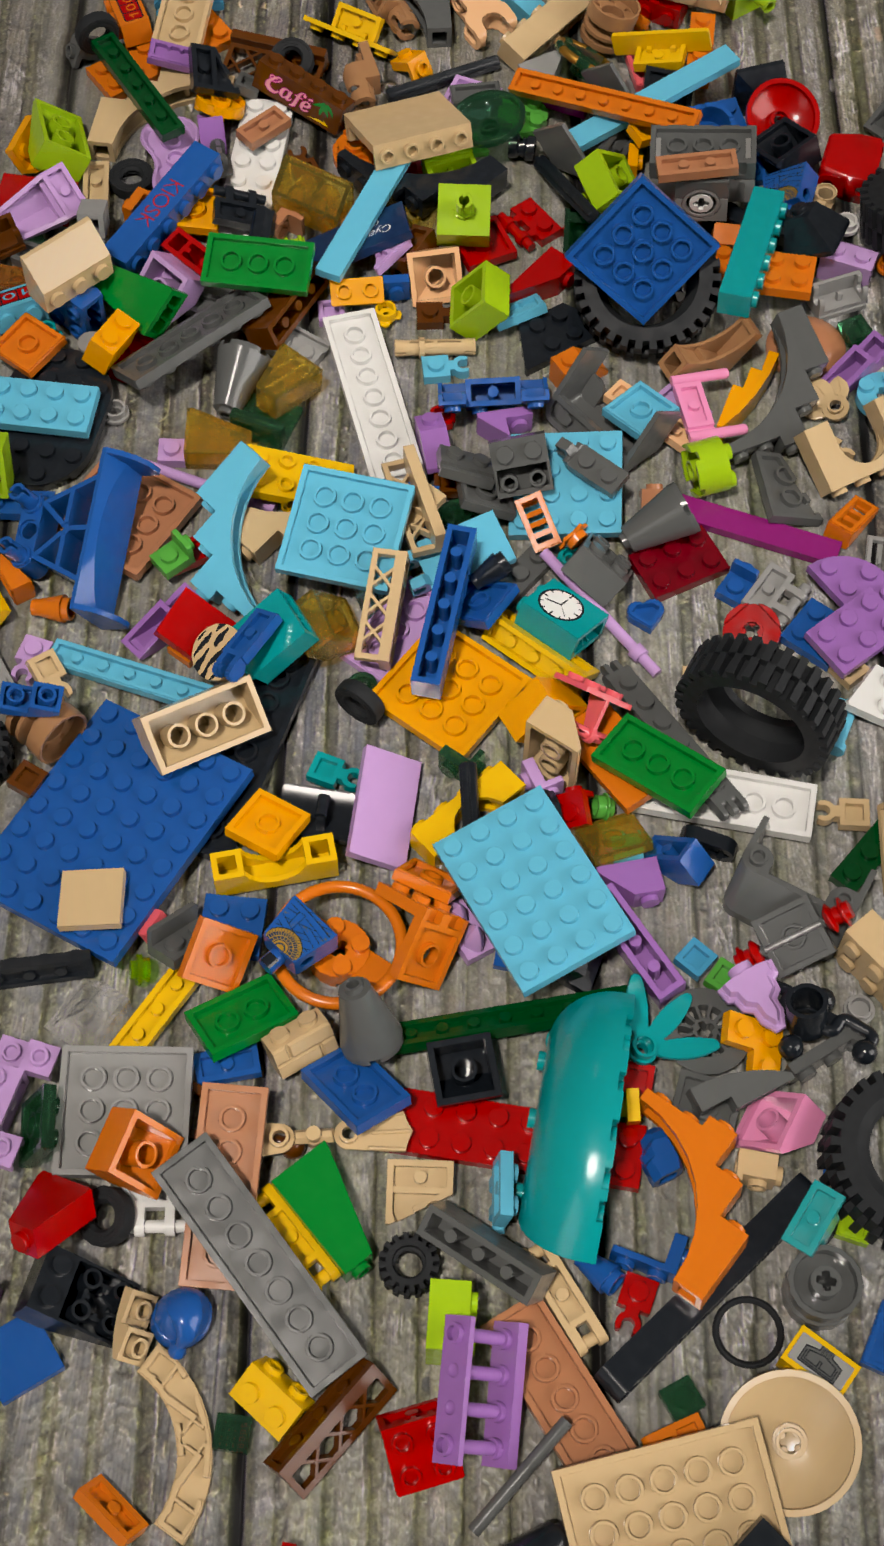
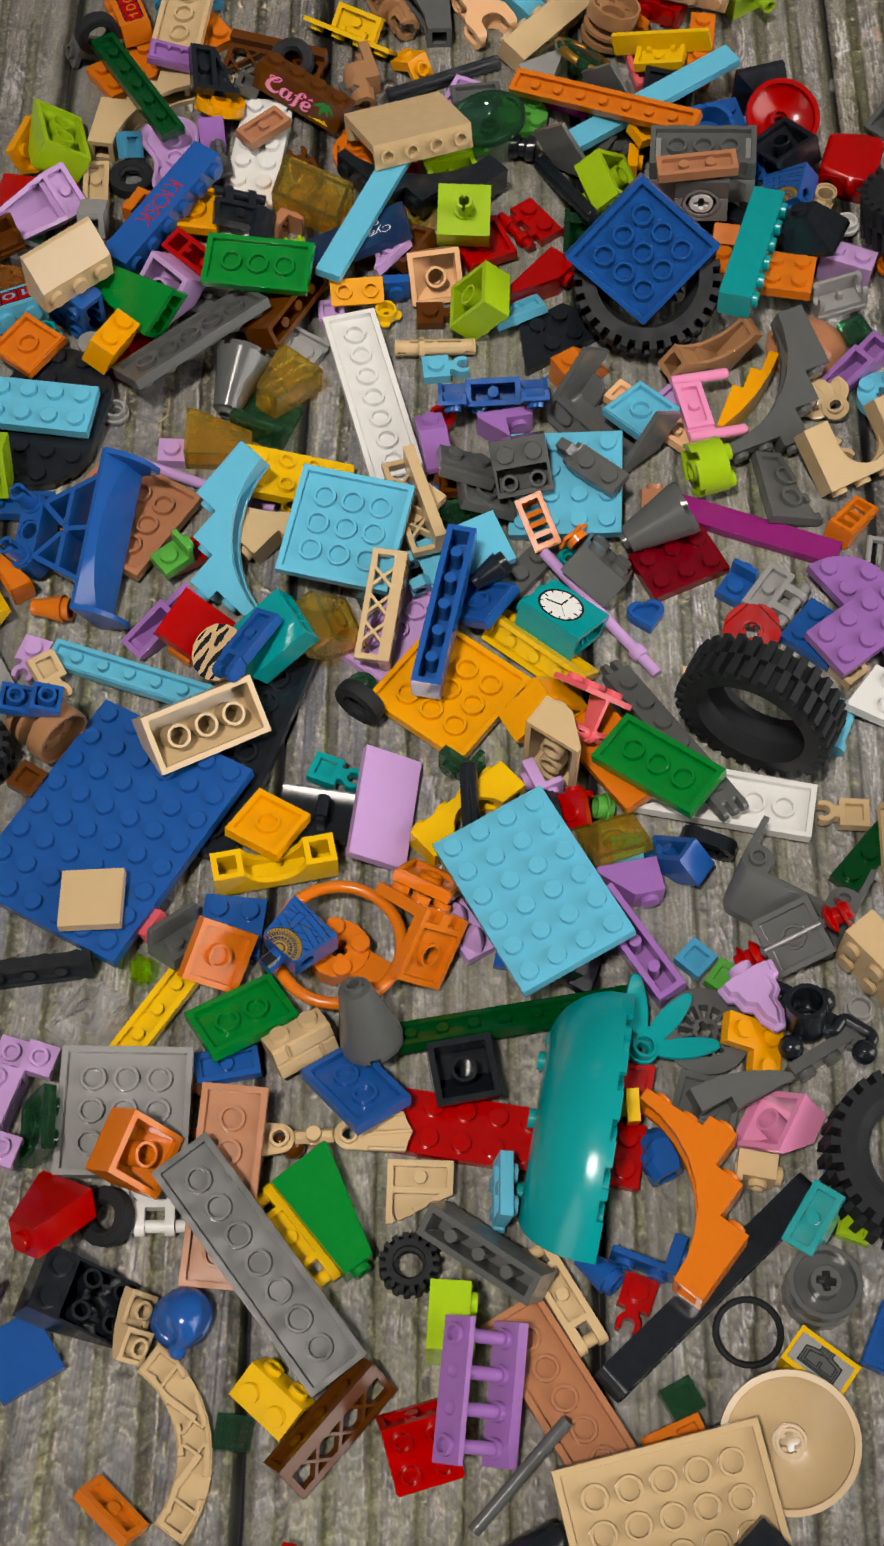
(129, 144): none -> dark azure plate

